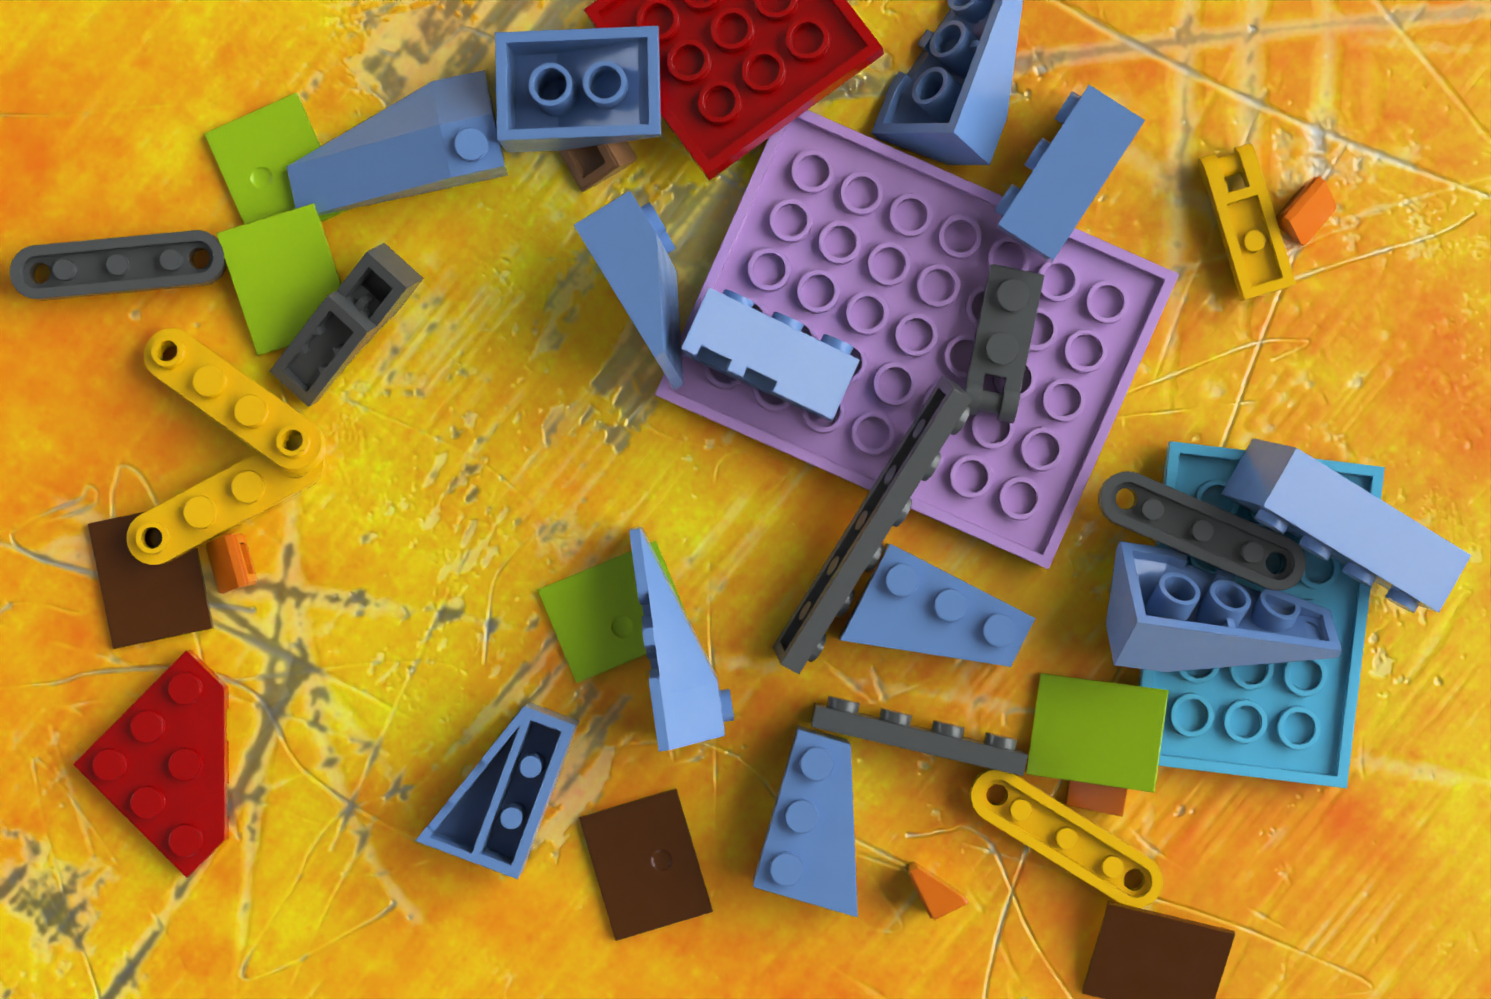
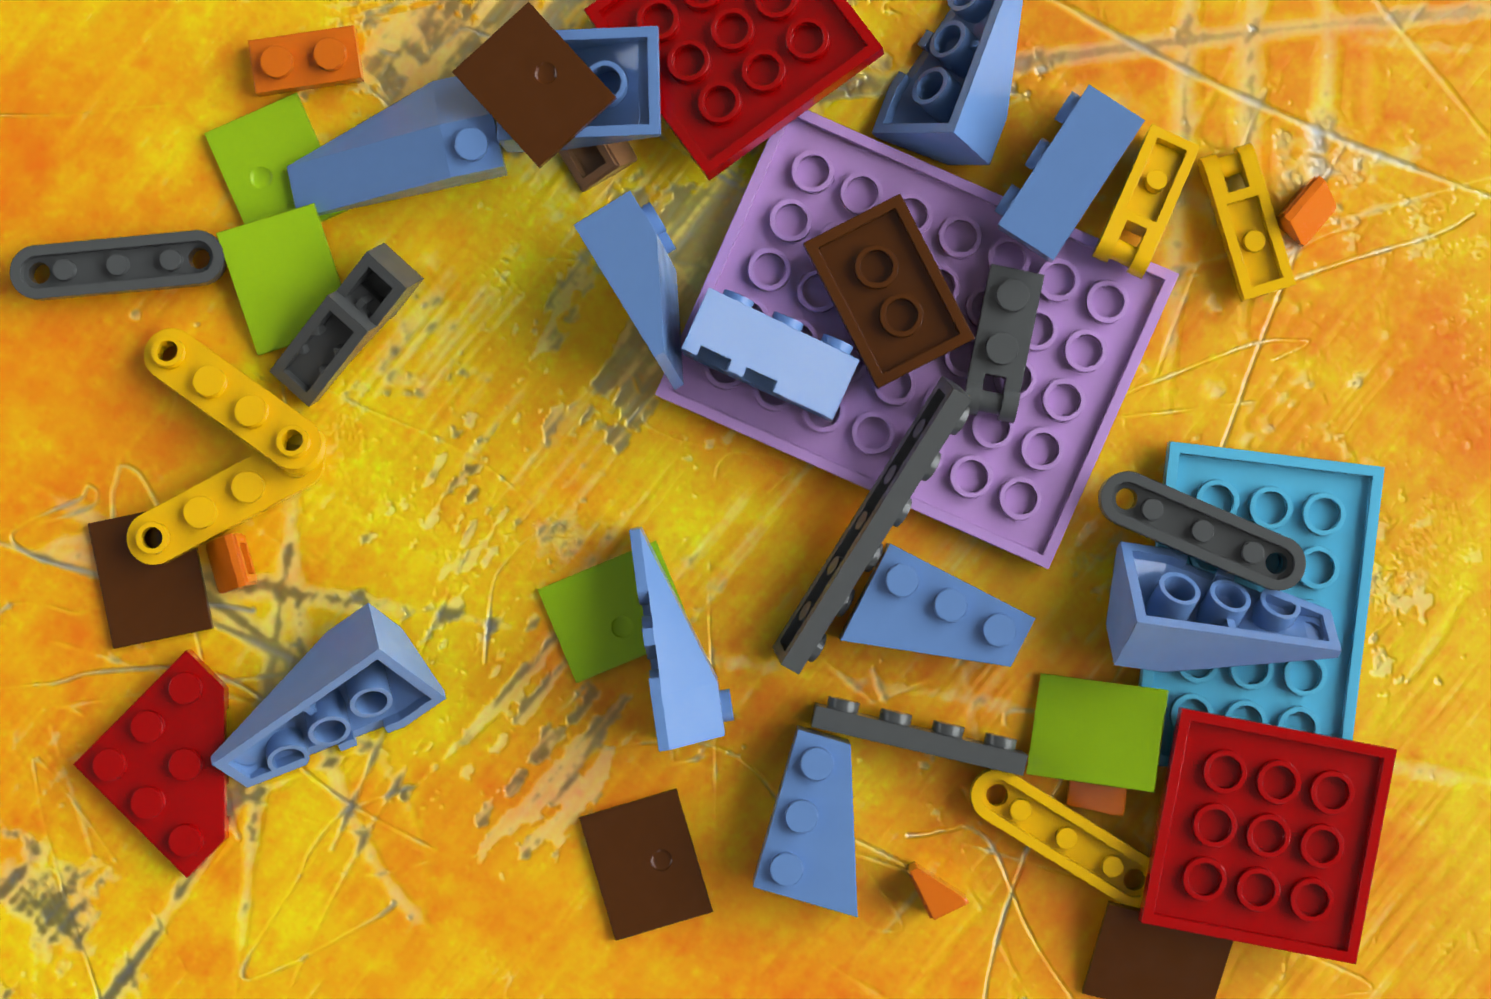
(306, 61): none -> orange plate
(346, 685): none -> medium blue wedge
(506, 795): medium blue wedge -> none
(534, 85): none -> reddish brown piece
(888, 291): none -> reddish brown plate
(1147, 199): none -> yellow plate
(1267, 835): none -> red plate
(1346, 523): wedge -> none

